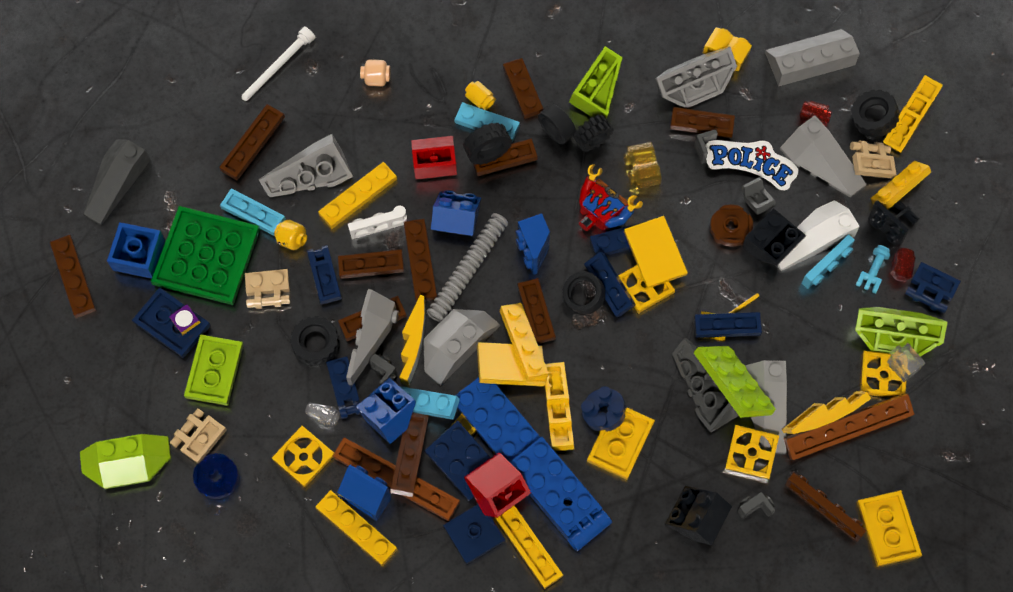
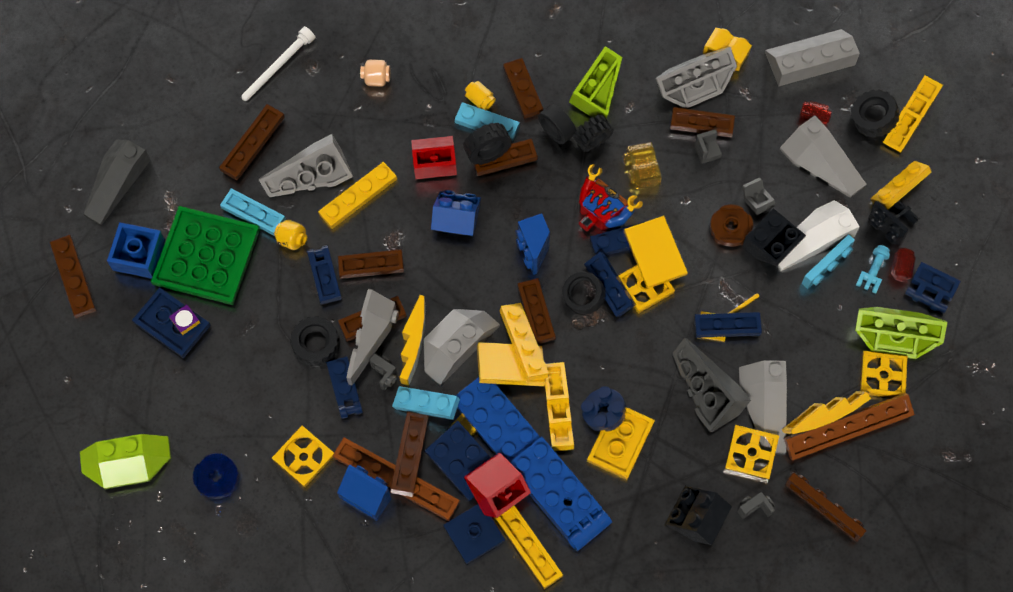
(203, 438): tan plate -> none
(213, 370): lime plate -> none
(267, 283): tan plate -> none
(323, 414): clear cone -> none
(356, 528): yellow plate -> none
(378, 222): white plate -> none
(388, 410): blue slope -> none
(420, 259): reddish brown plate -> none
(467, 267): light grey piece -> none
(734, 381): lime plate -> none
(754, 158): sticker -> none
(873, 164): tan plate -> none
(889, 528): yellow tile -> none
(905, 361): clear brick -> none

